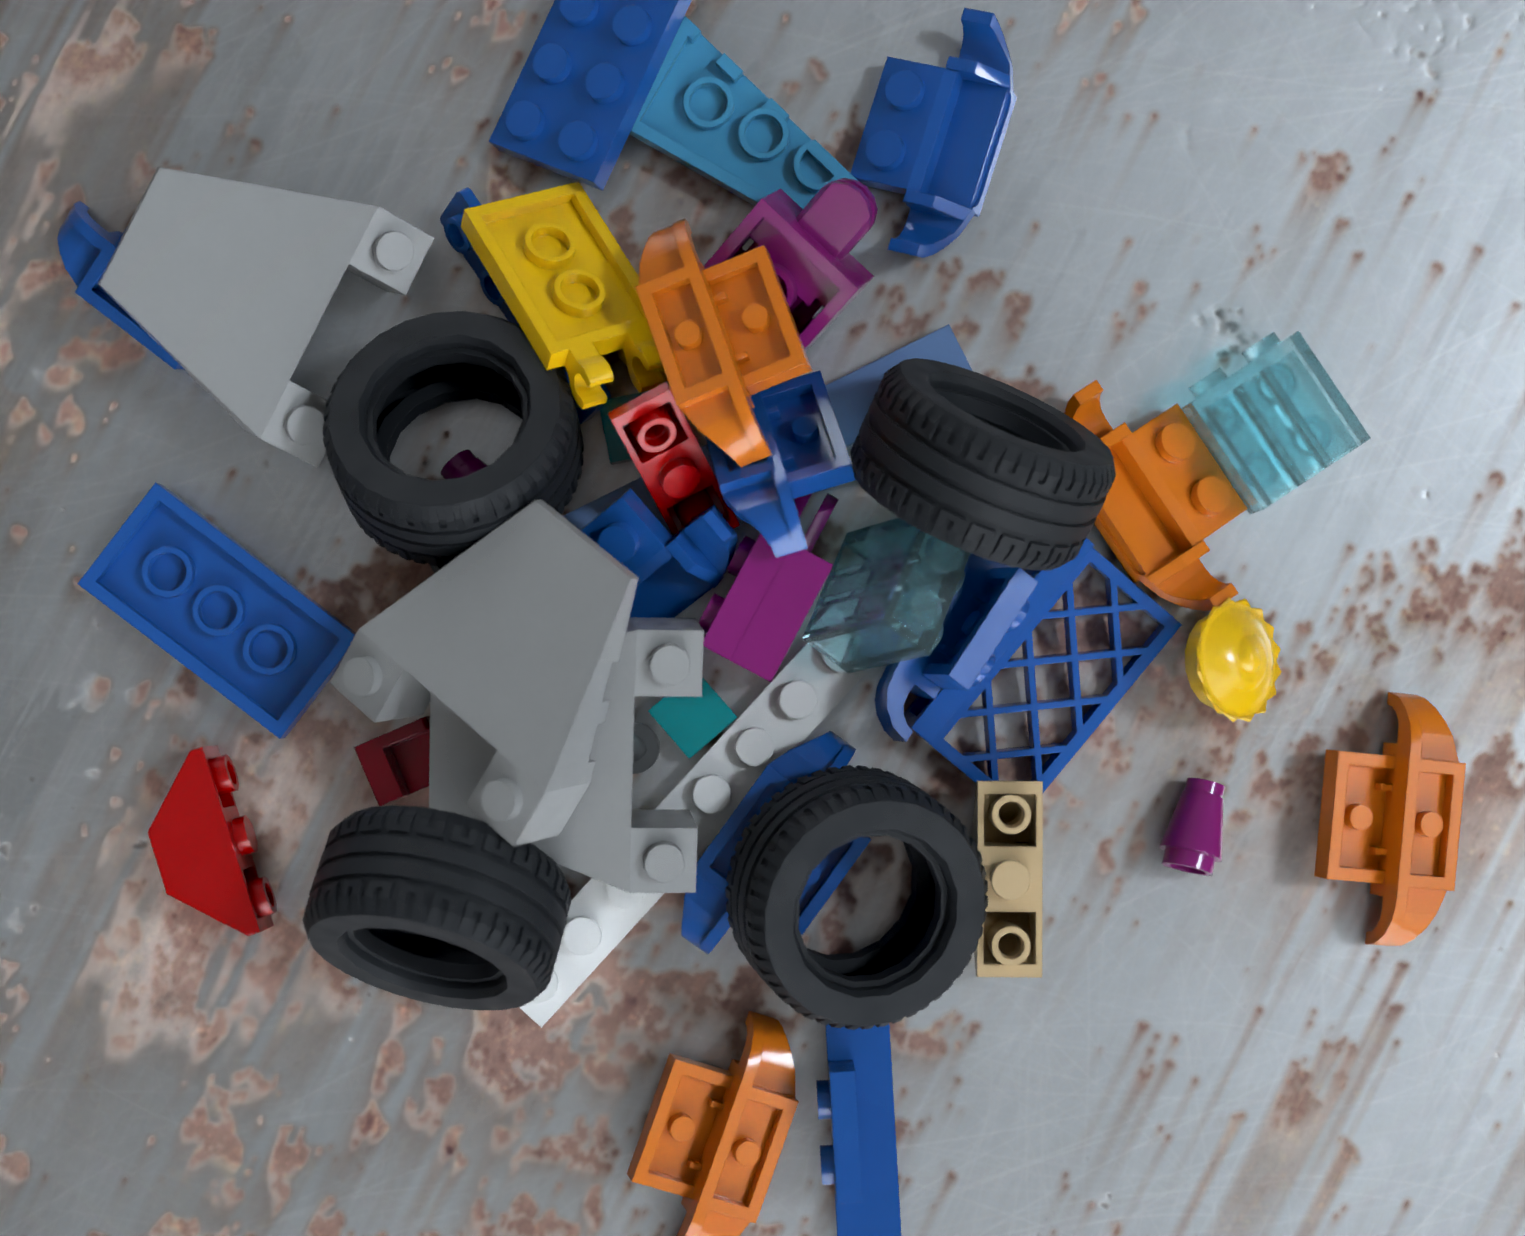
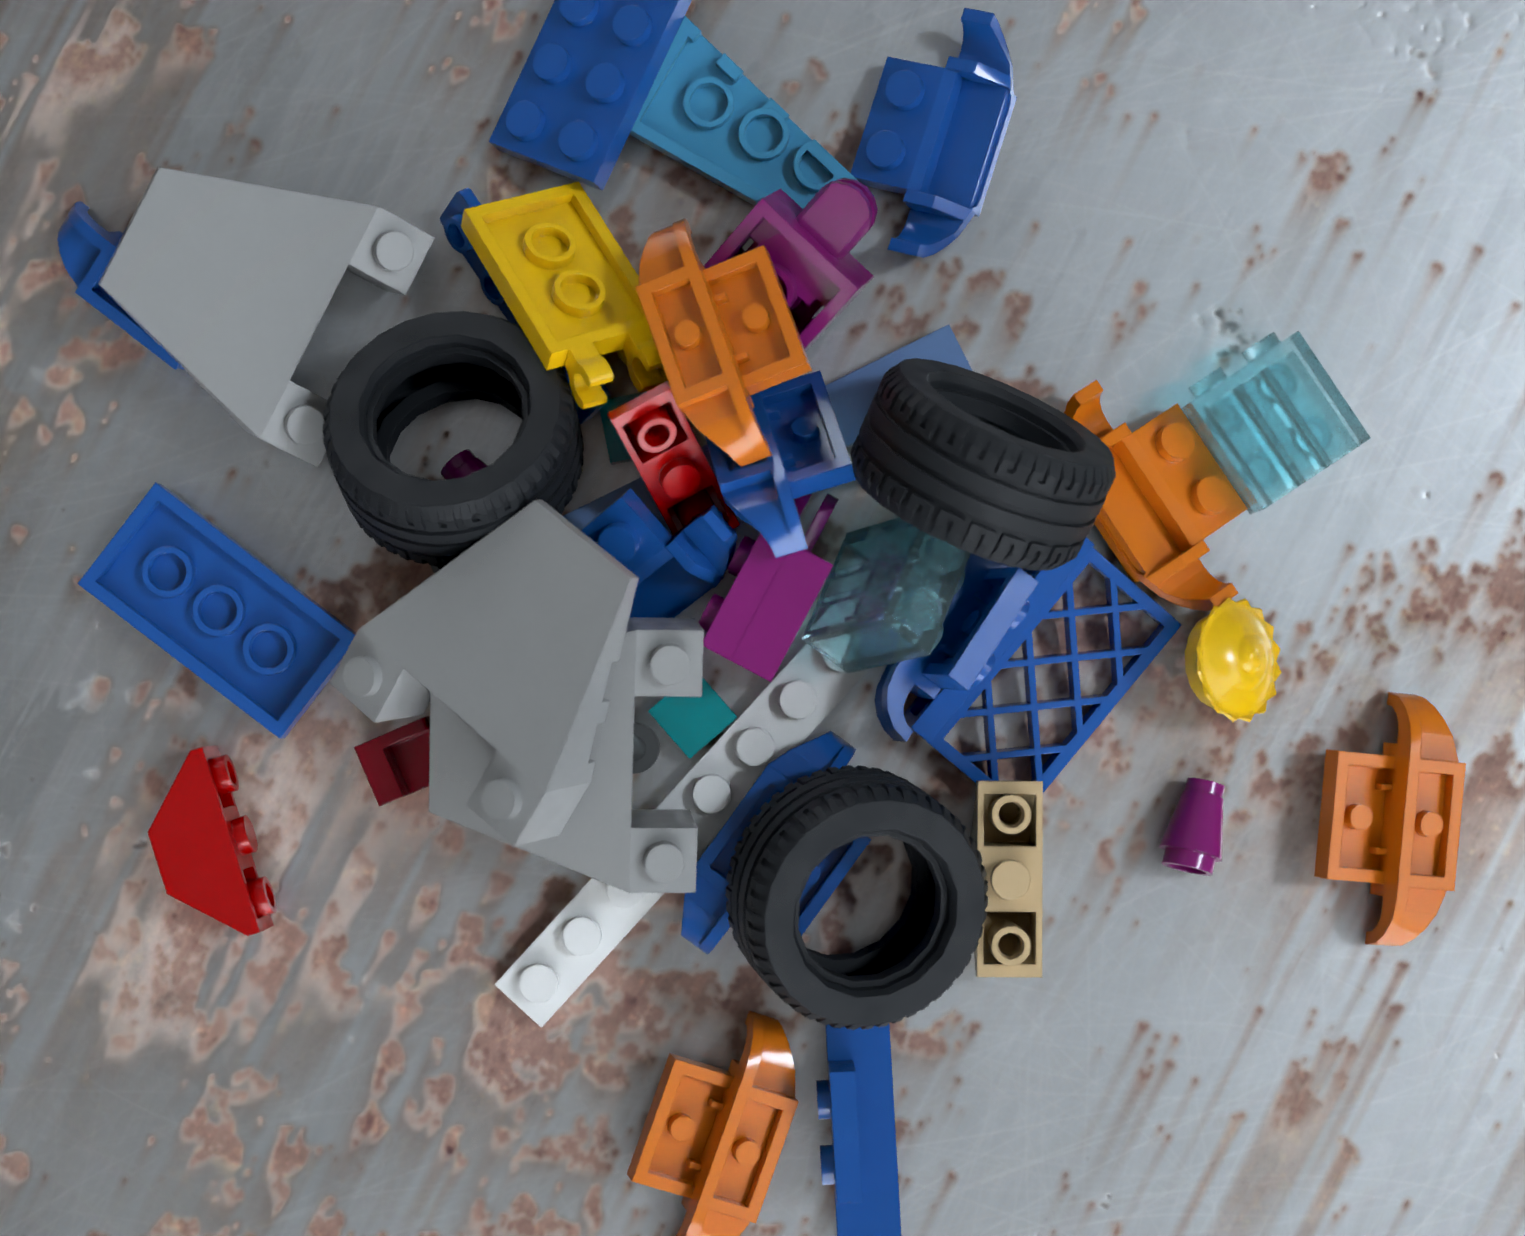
(437, 908): black tyre -> none

